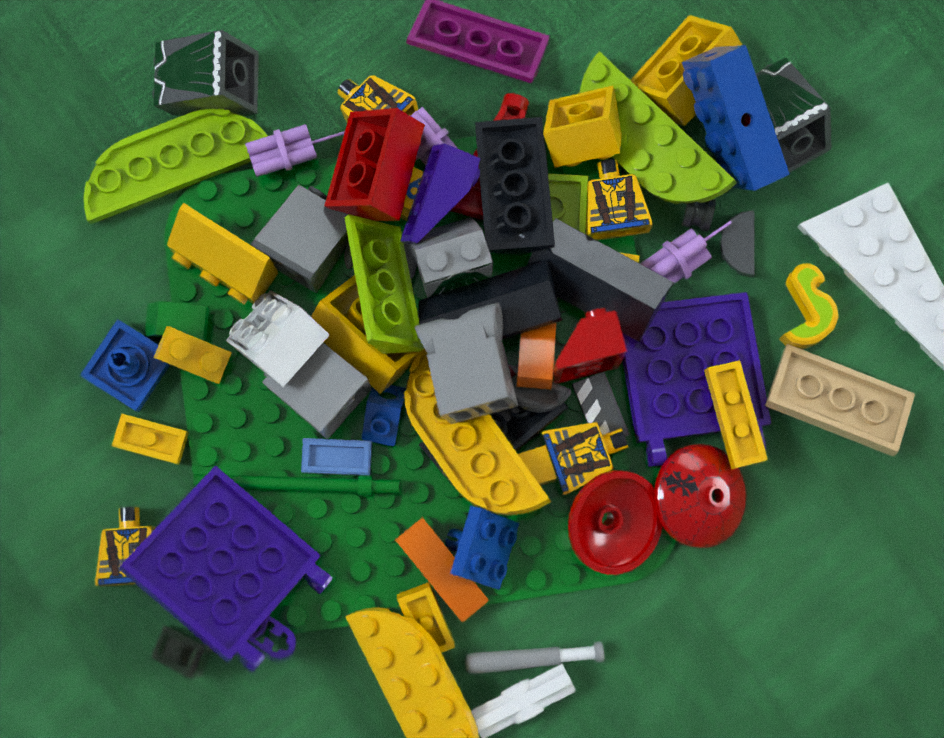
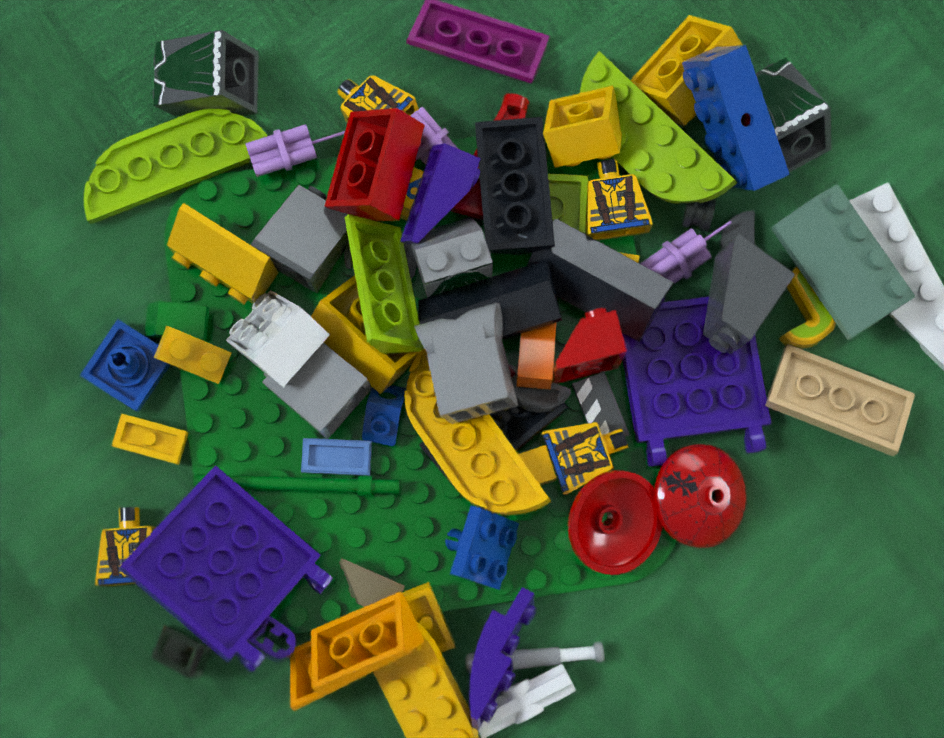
(352, 648): none -> light orange slope
(366, 585): none -> dark tan slope
(435, 564): orange slope -> none
(490, 665): none -> dark purple slope
(735, 414): yellow plate -> none
(742, 293): none -> dark grey slope
(842, 262): none -> sand green slope

